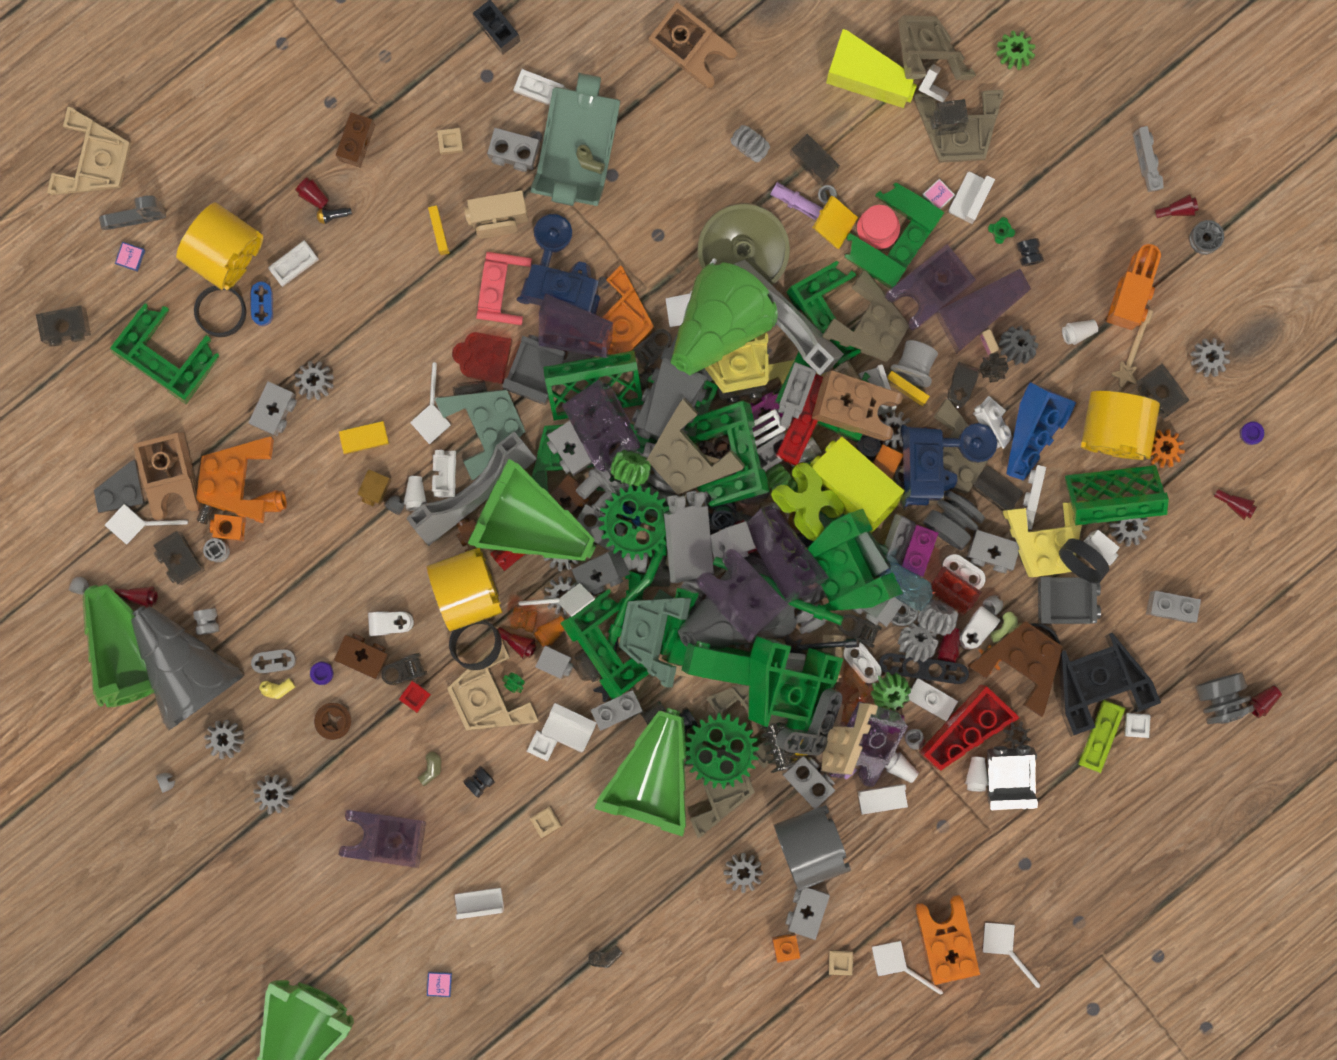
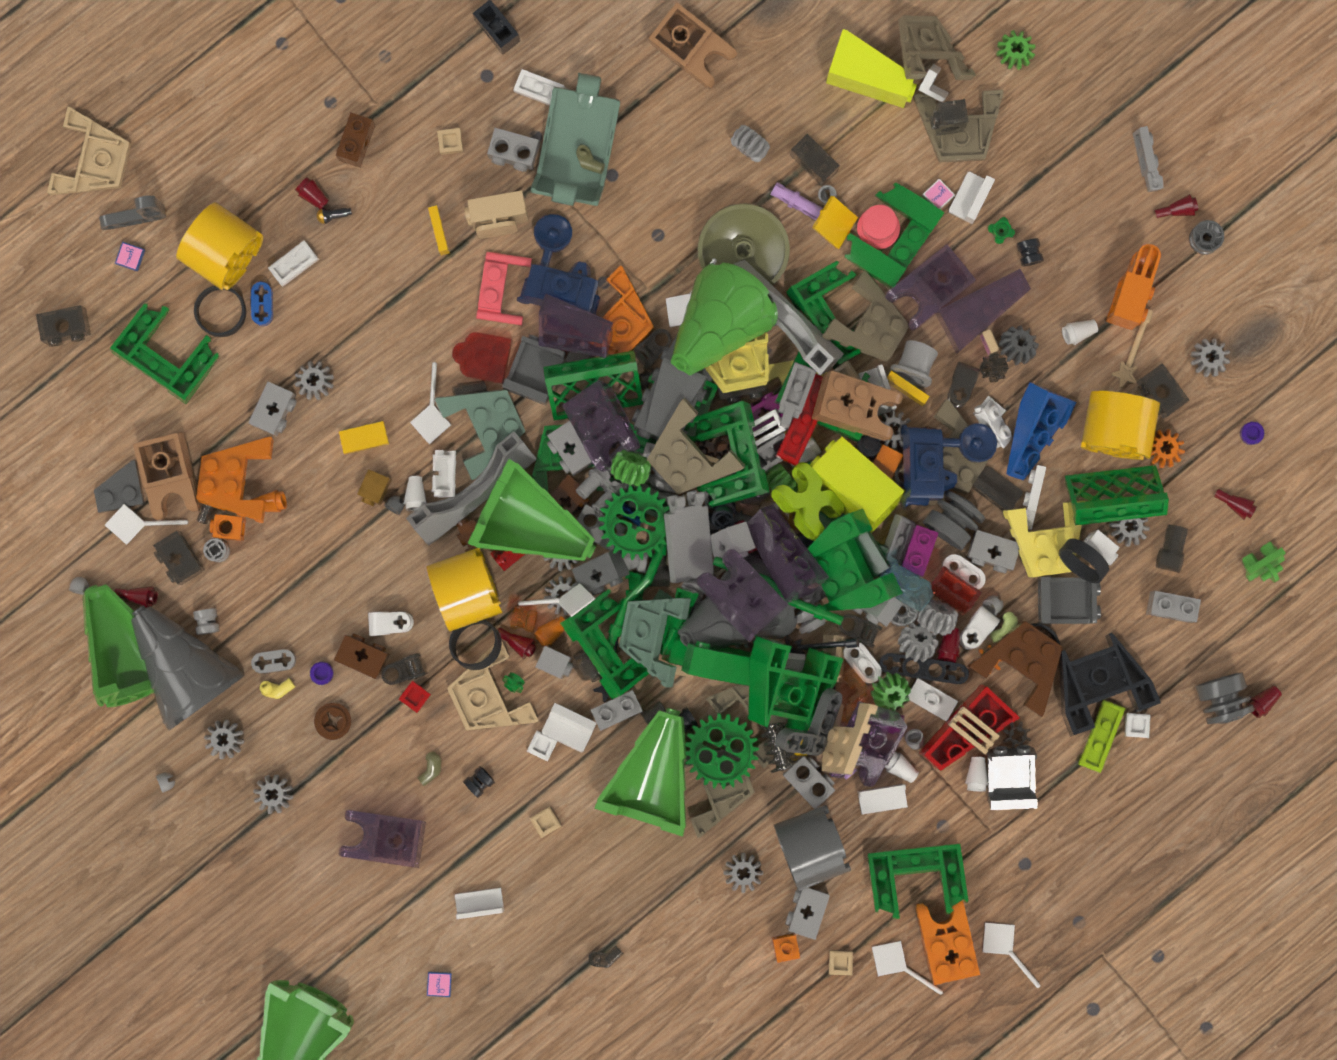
(945, 859): none -> green wedge
(988, 742): none -> tan tile
(1171, 554): none -> clear smoke piece
(1268, 564): none -> bright green hips

